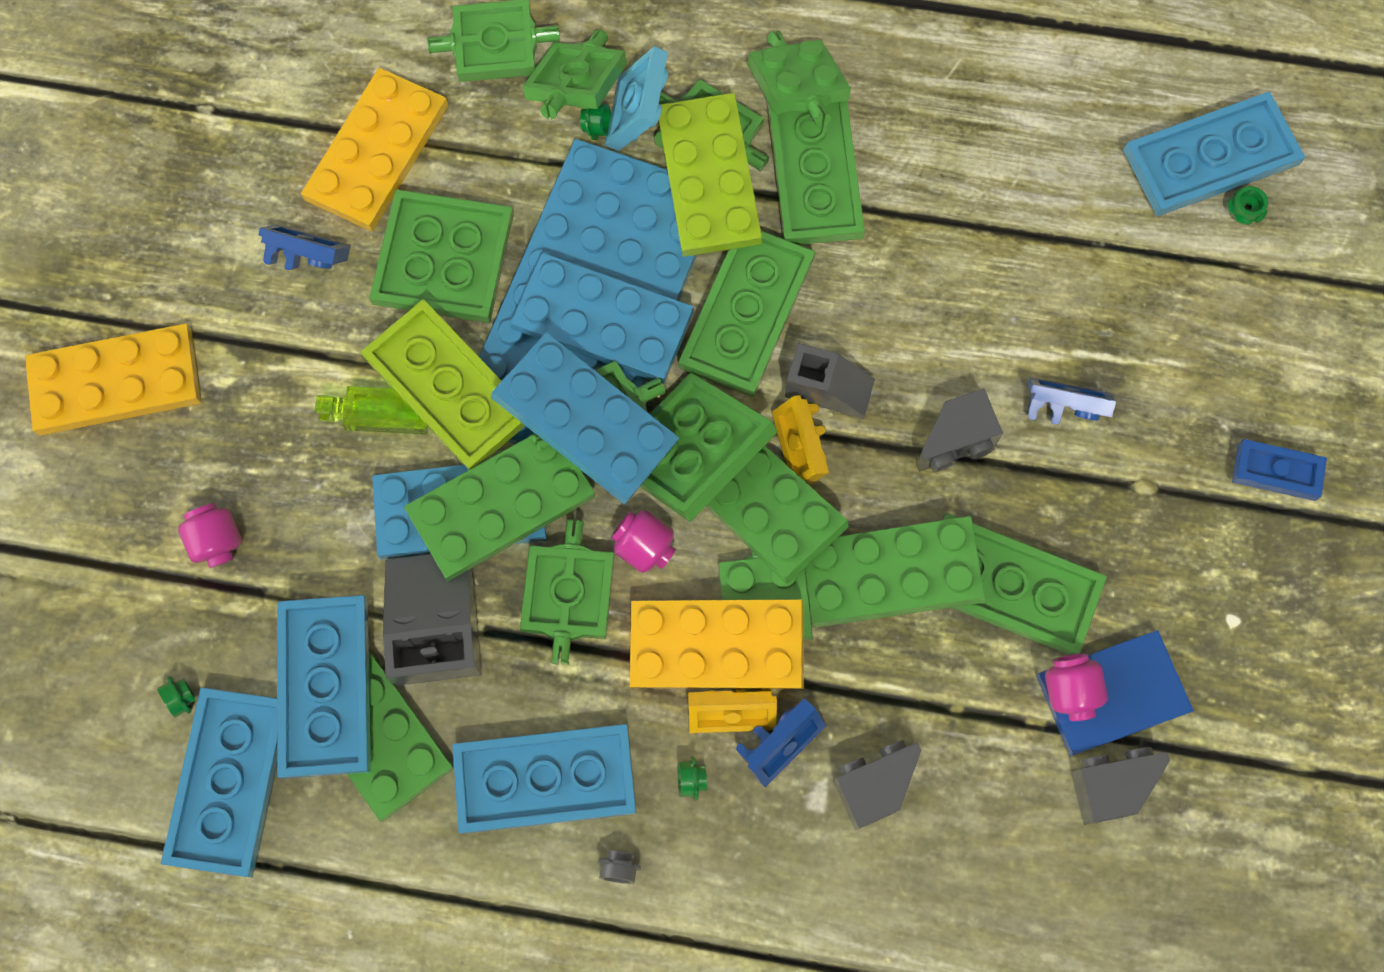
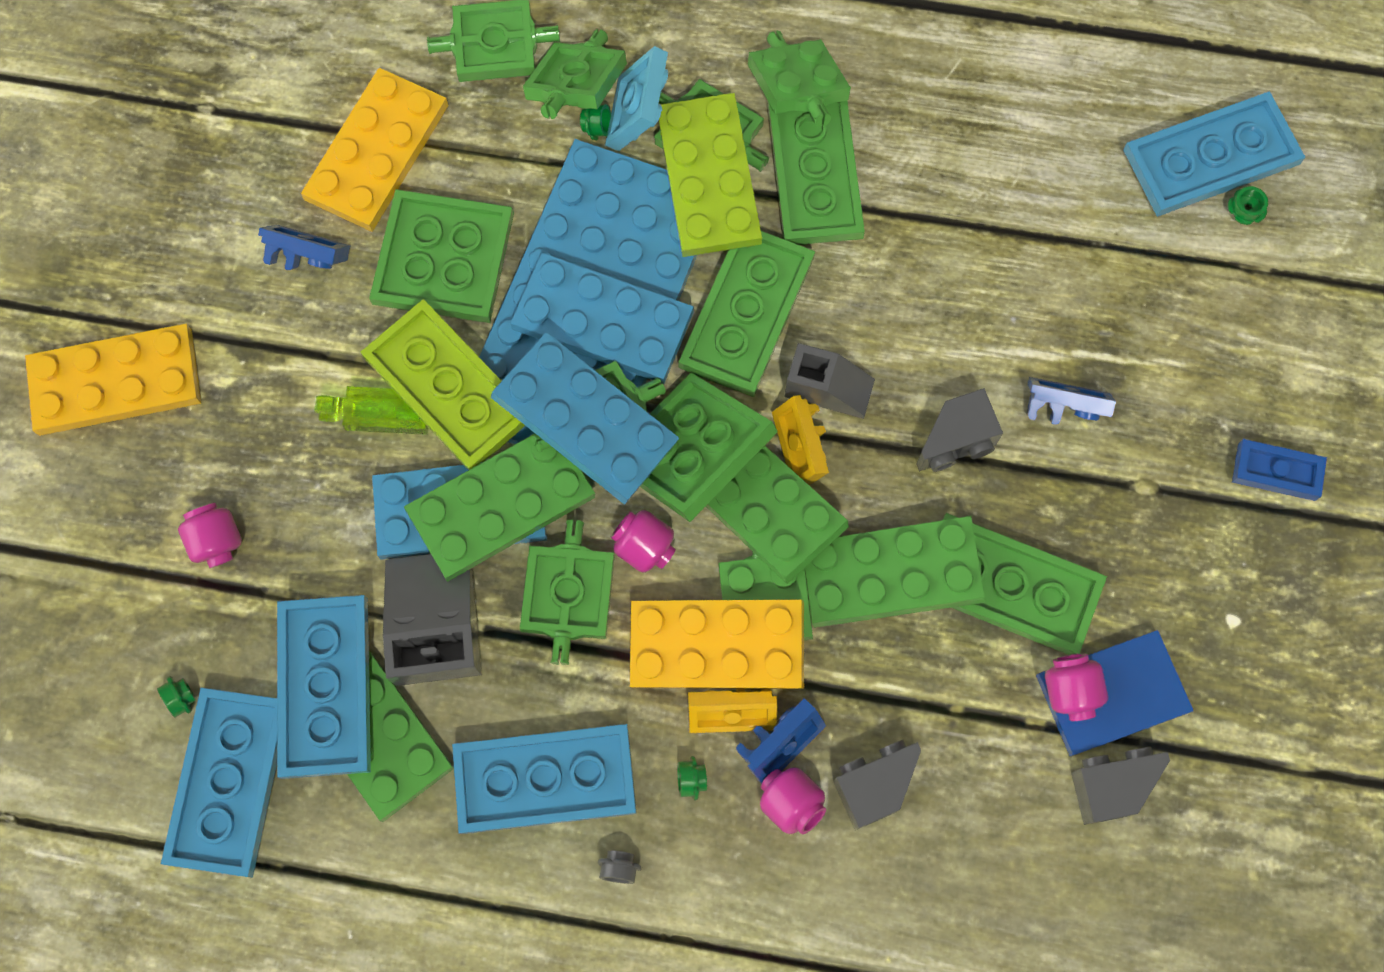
(792, 800): none -> dark pink head

